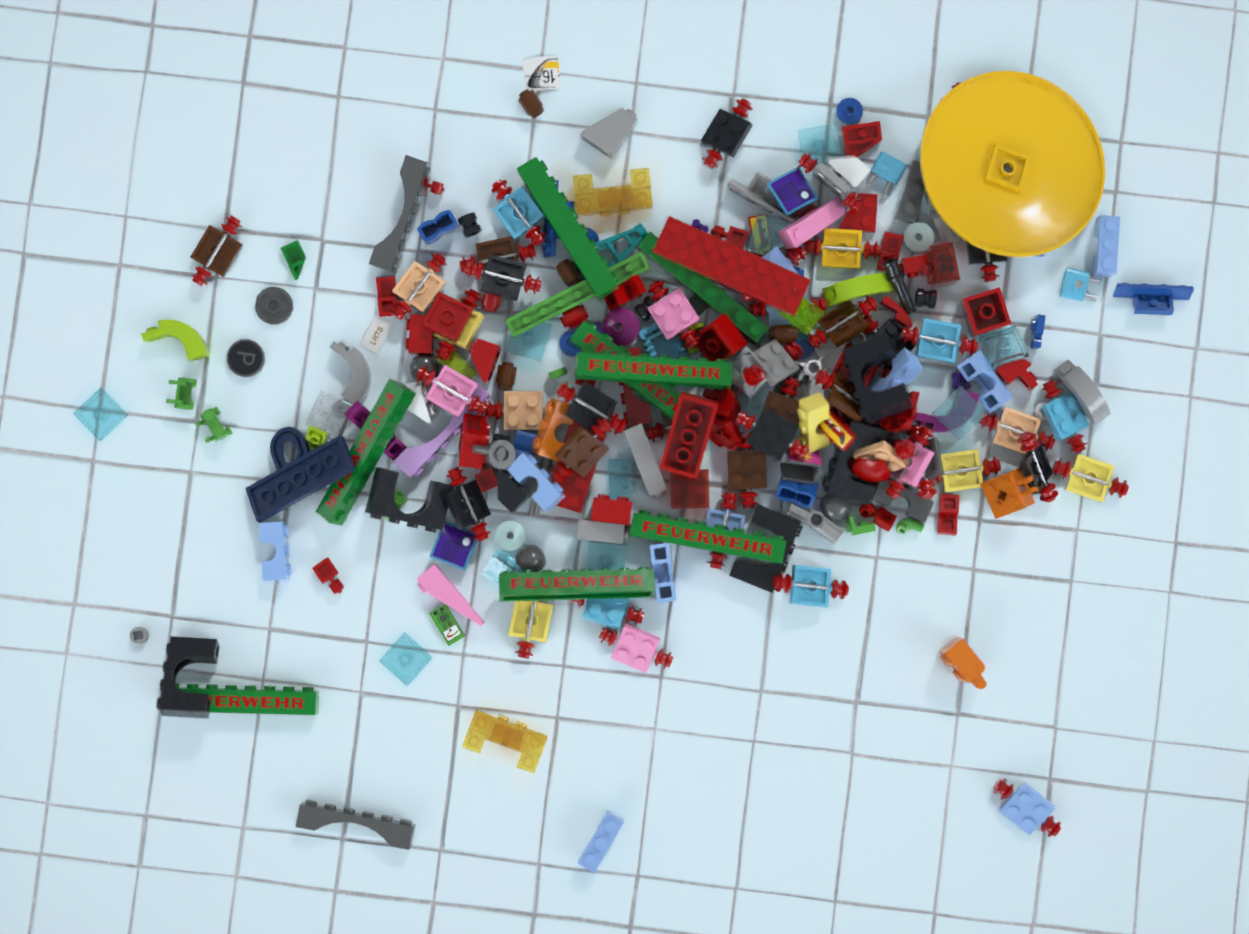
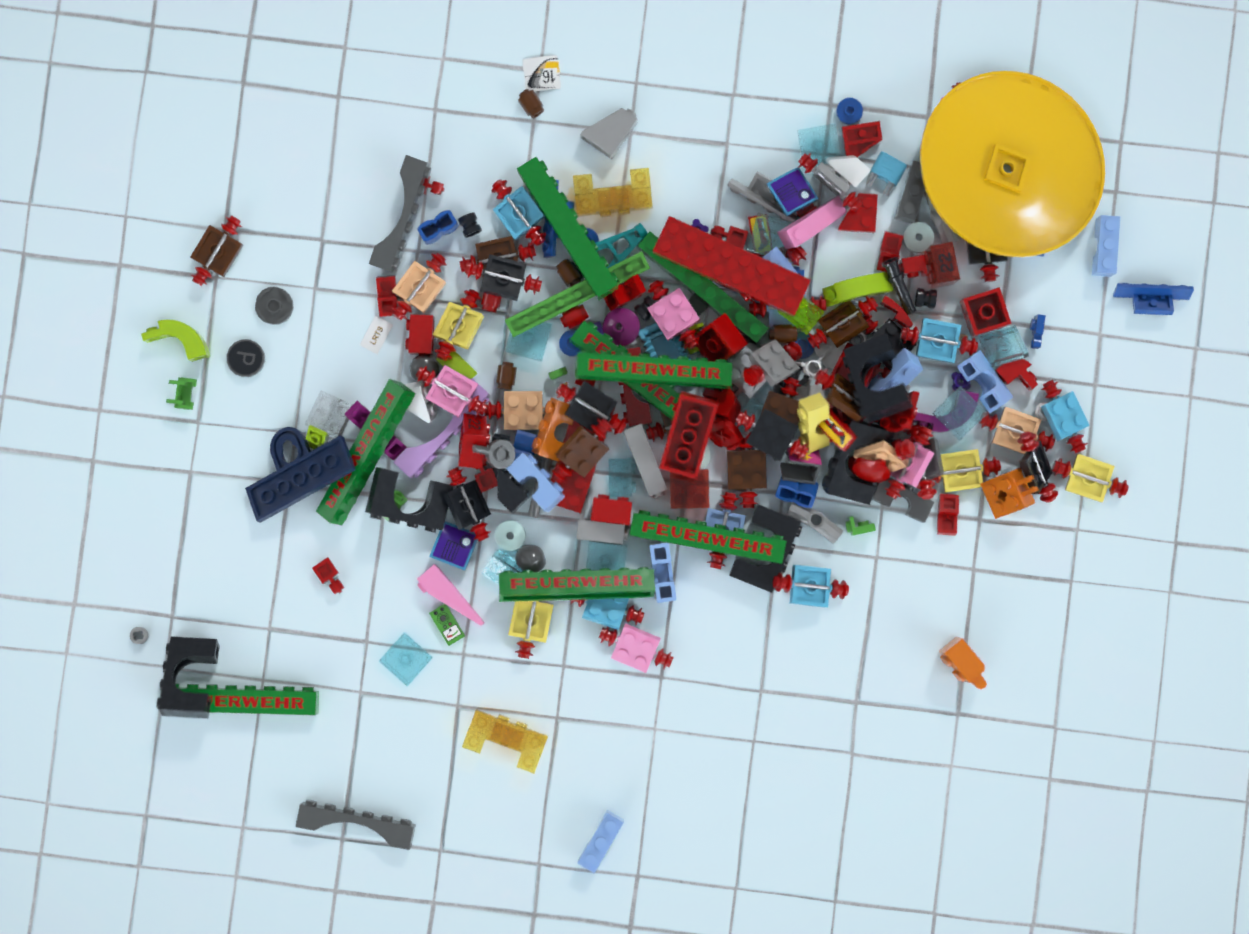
(100, 414): clear light blue plate -> none
(214, 425): bright green piece -> none
(276, 534): light blue arch -> none
(295, 257): green slope -> none
(361, 374): light grey arch -> none
(447, 317): red plate -> none
(485, 358): red slope -> none
(726, 133): black plate -> none
(835, 507): dark grey hair -> none
(842, 248): yellow plate -> none
(882, 517): red plate -> none
(907, 524): bright green arm -> none
(1027, 808): light blue plate -> none
(1075, 285): medium azure piece -> none
(1085, 391): light grey arch -> none

